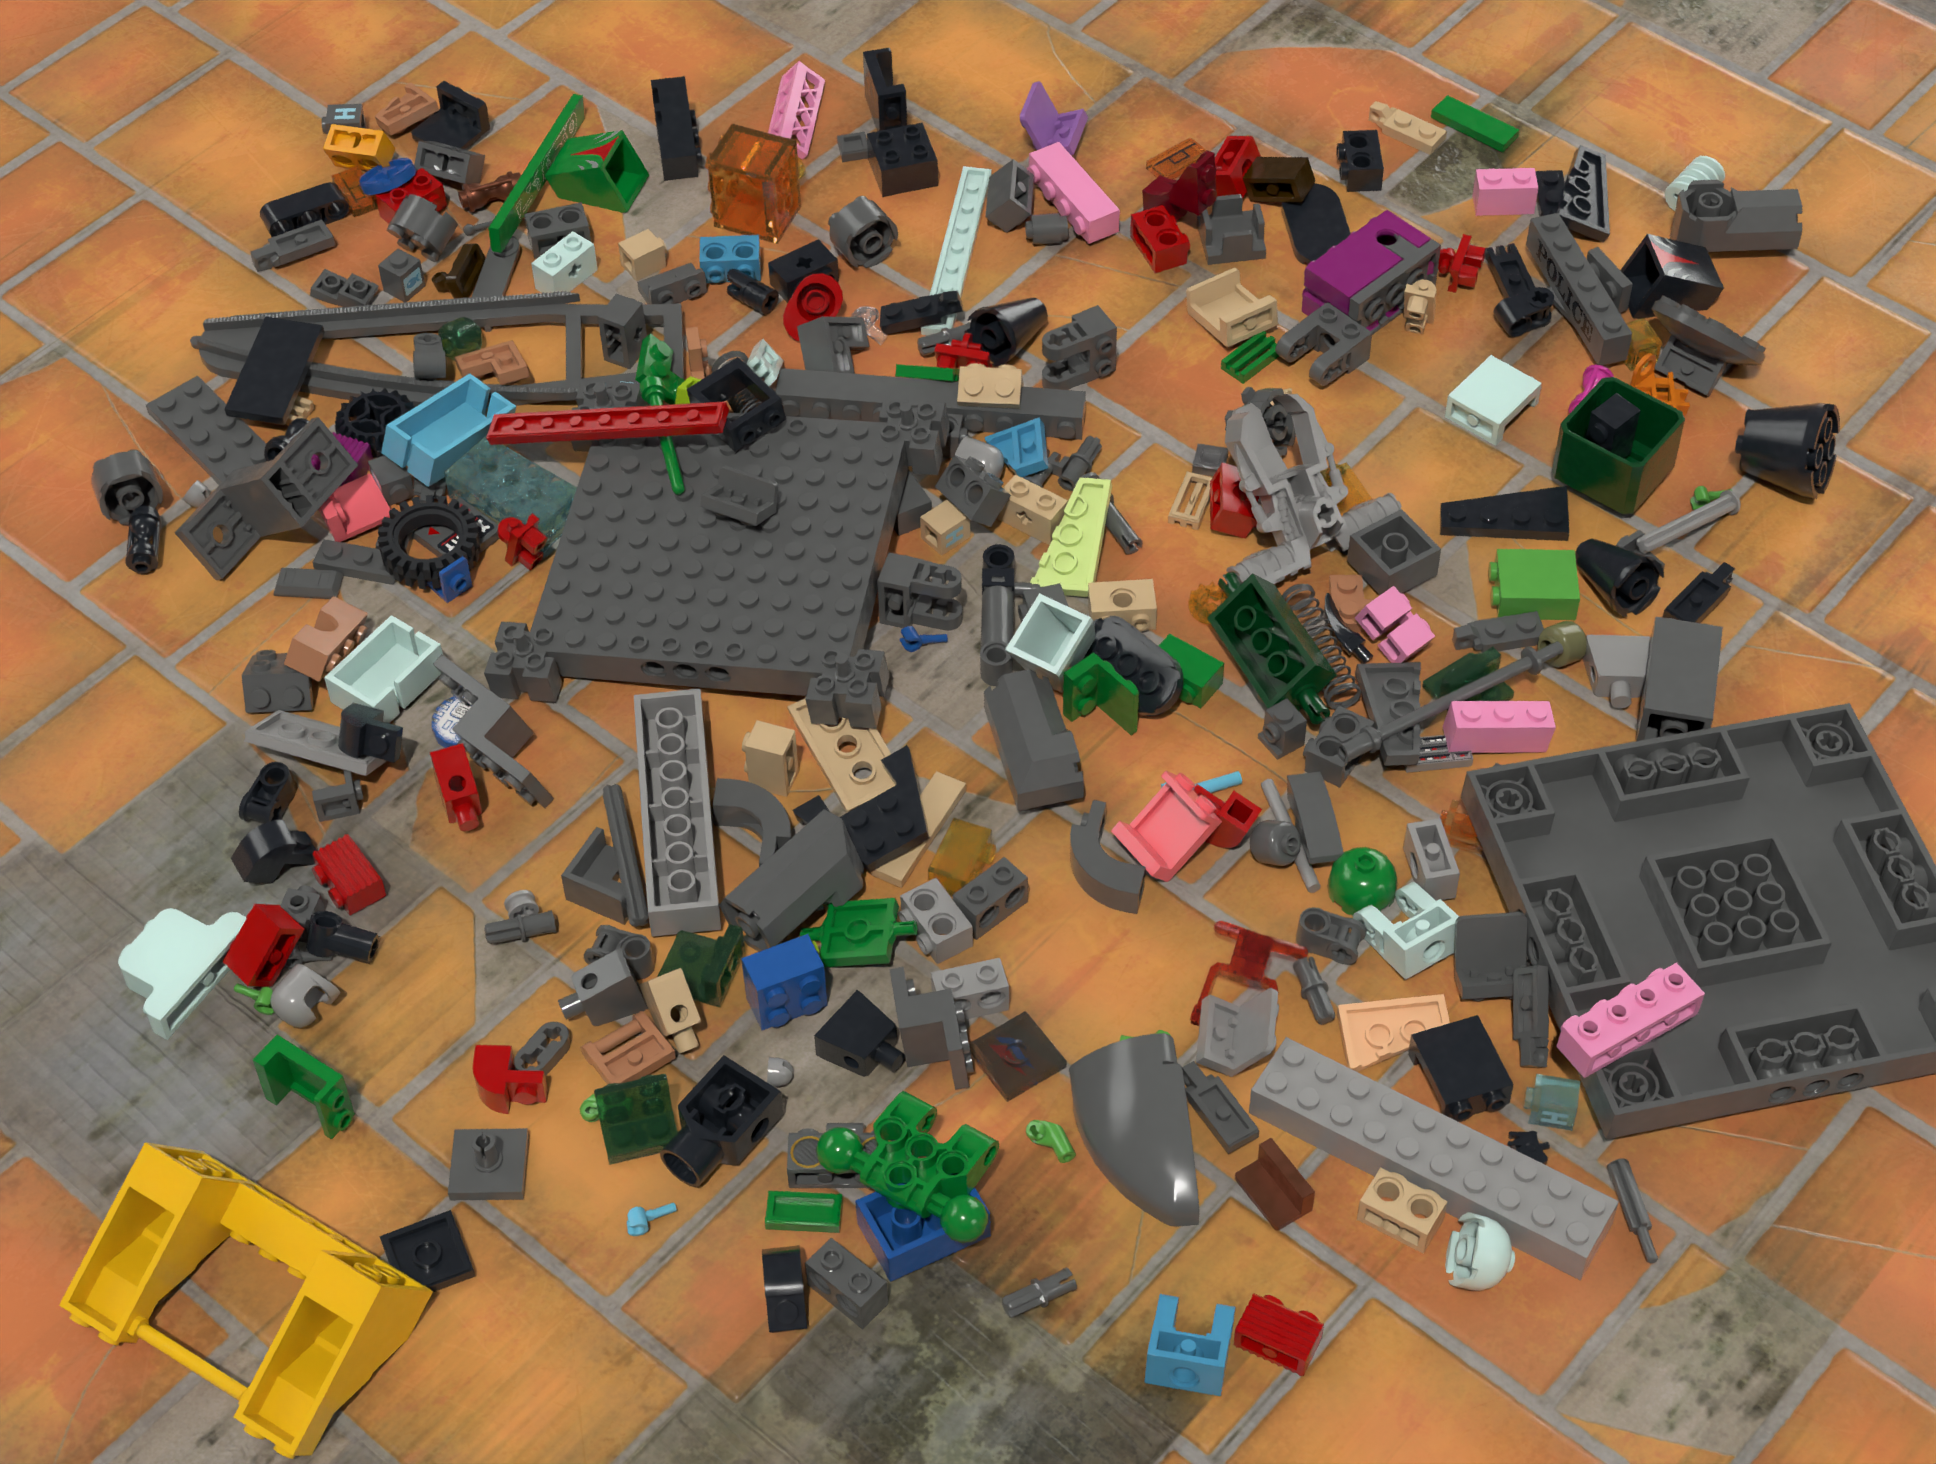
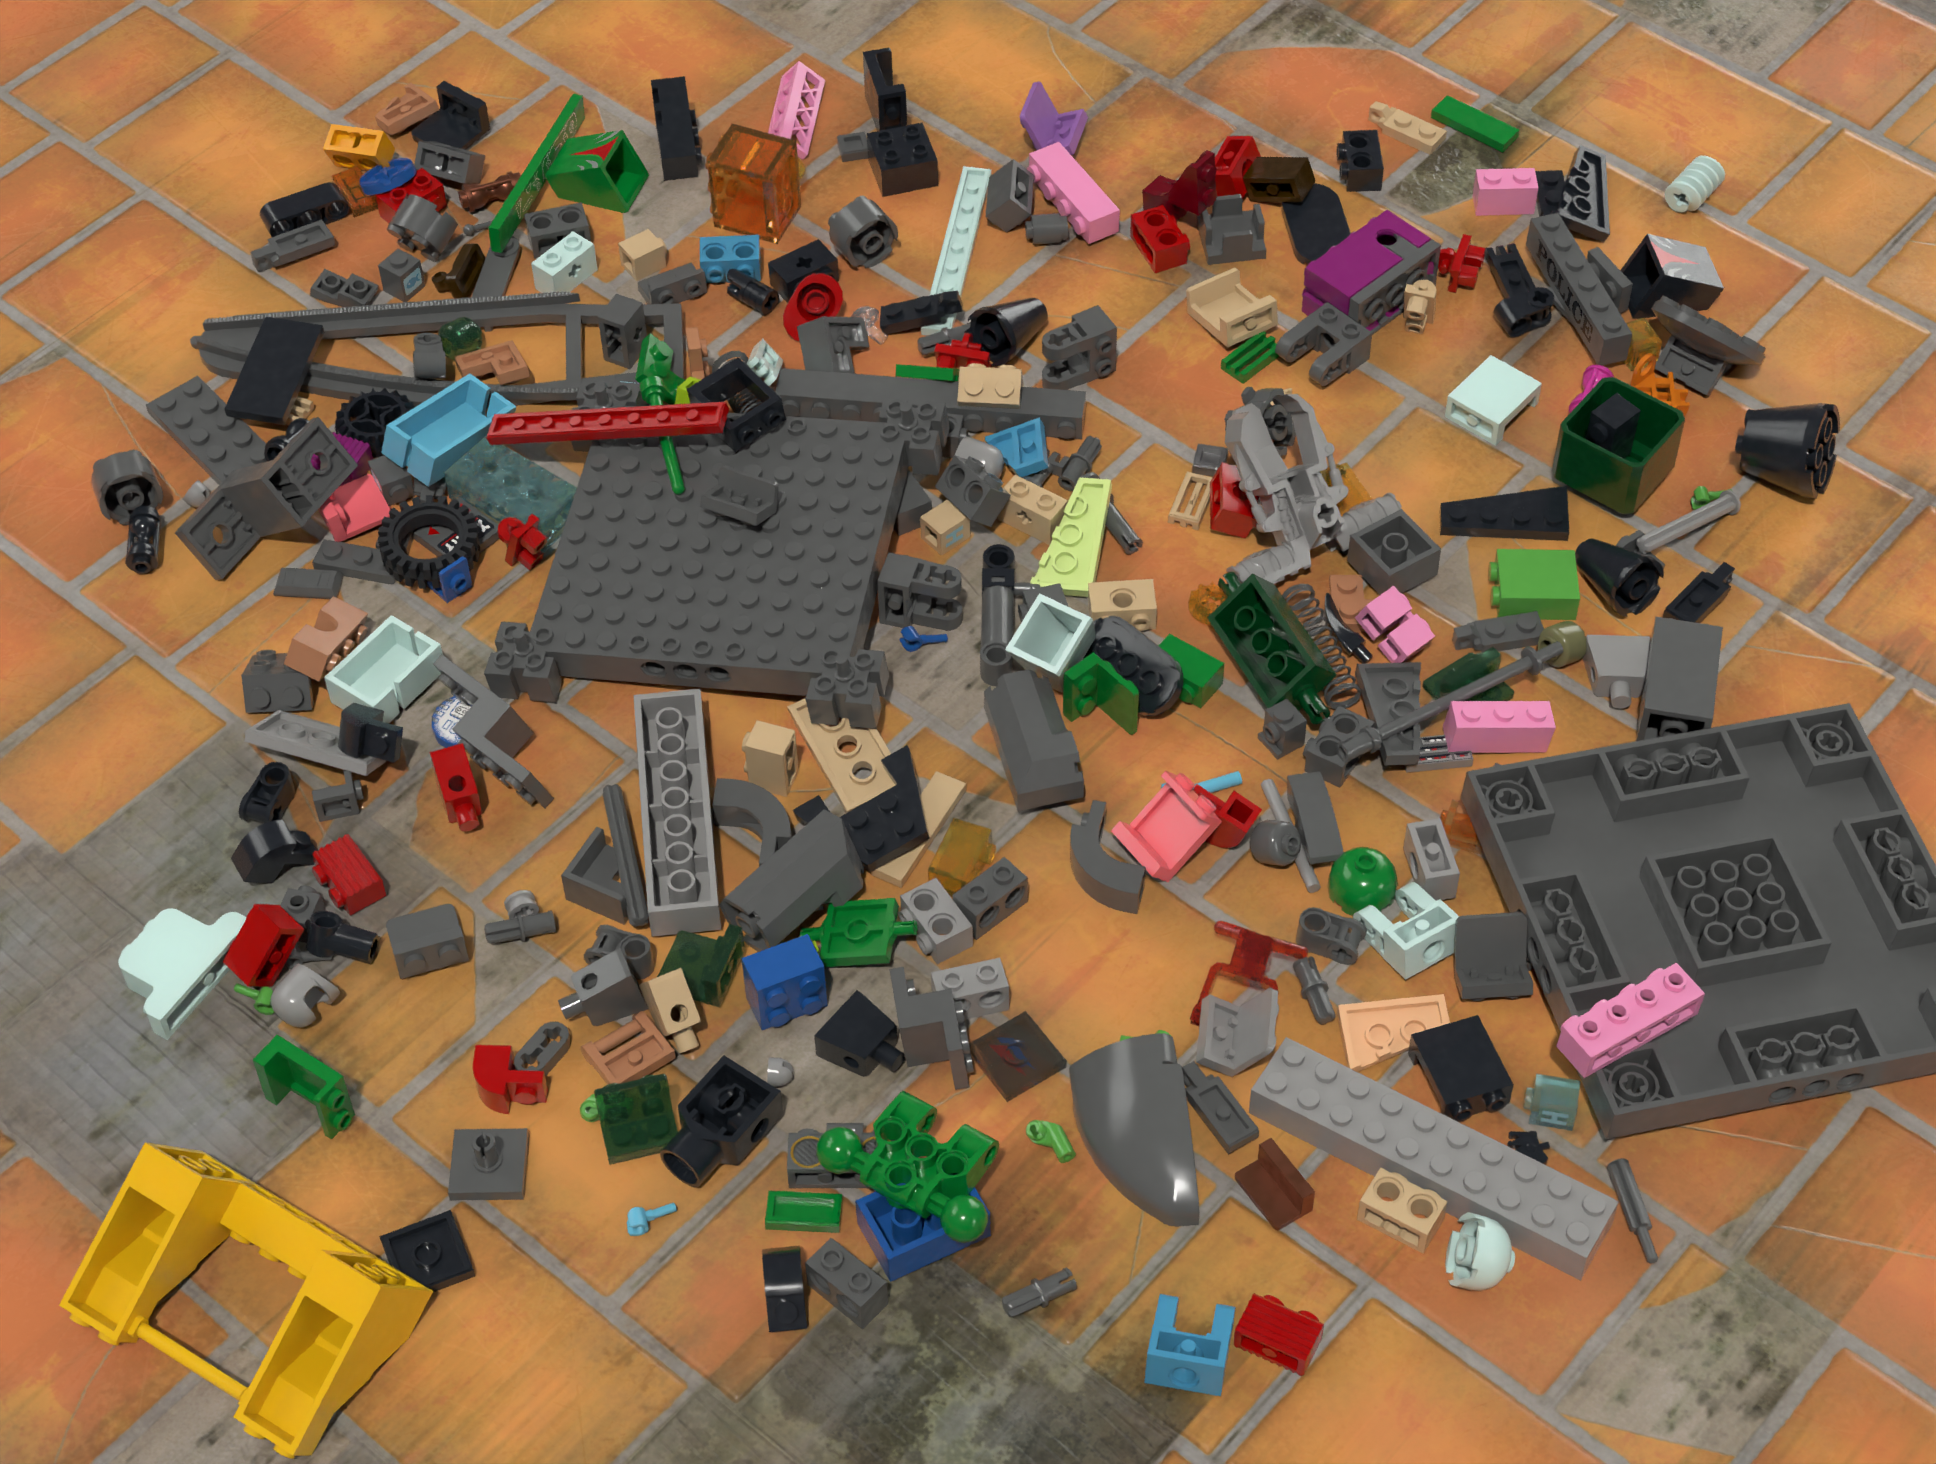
(344, 115): dark grey brick -> none
(426, 940): none -> dark grey bracket
(1176, 159): clear orange tile -> none
(1531, 1014): dark grey hinge -> none
(1737, 219): dark grey brick -> none

